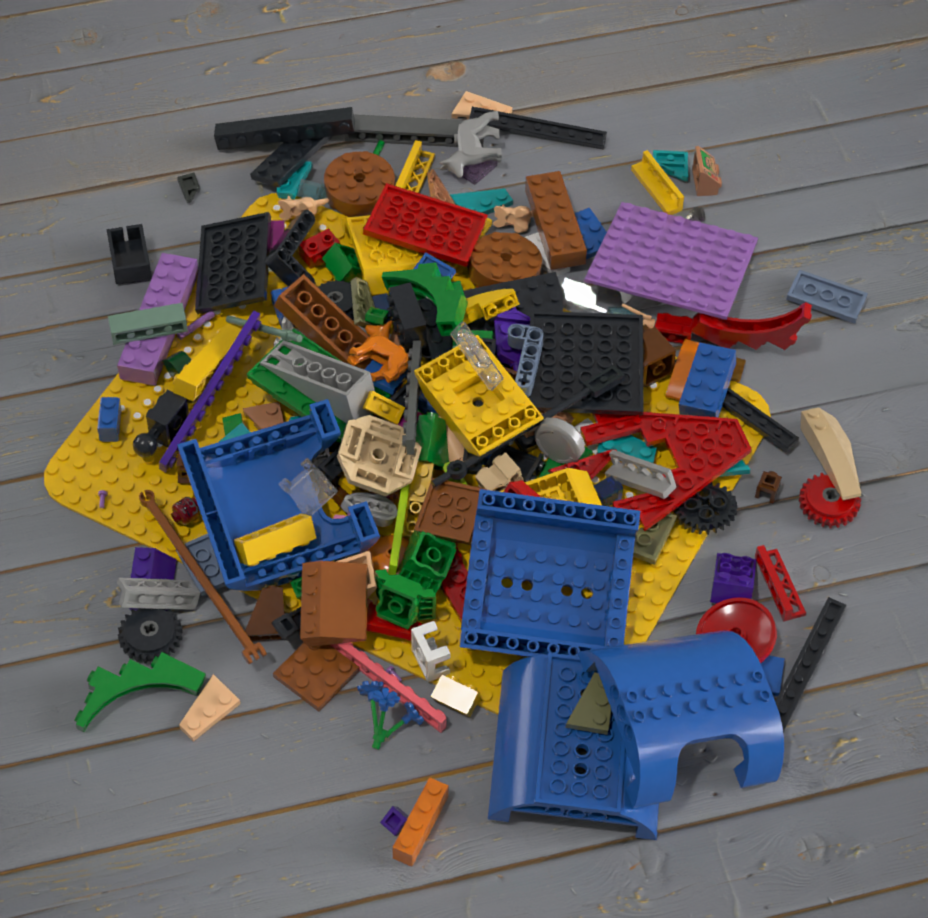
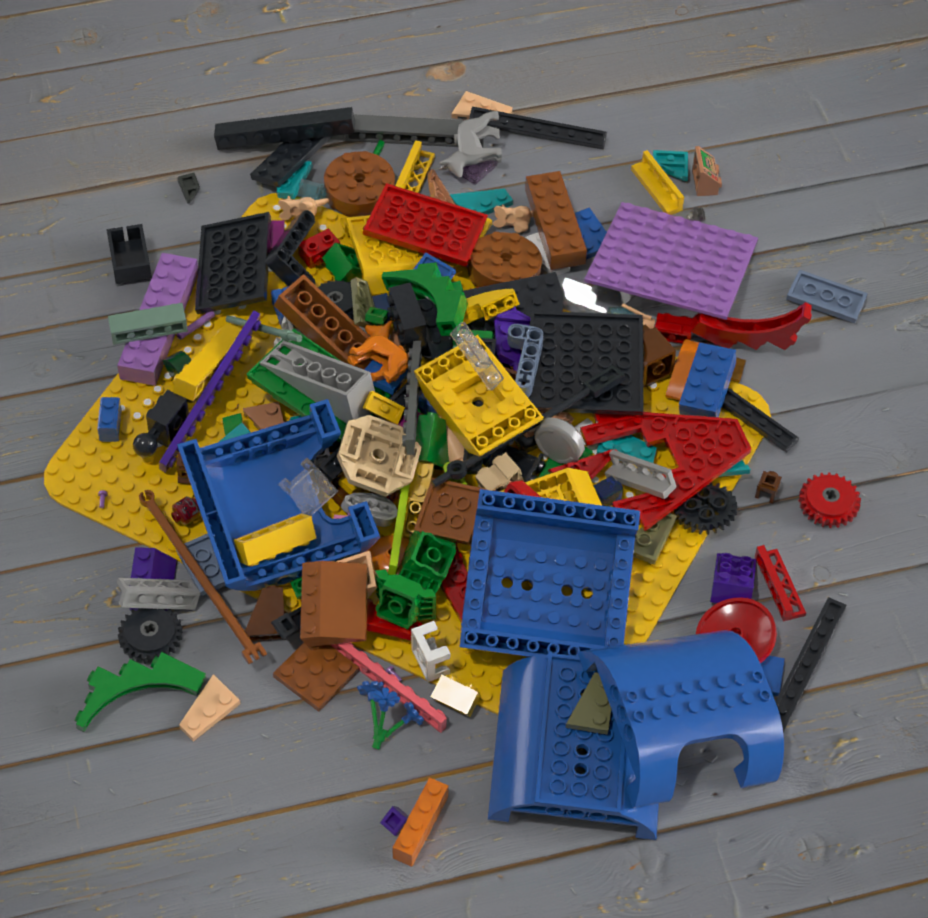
(832, 450): tan wedge -> none

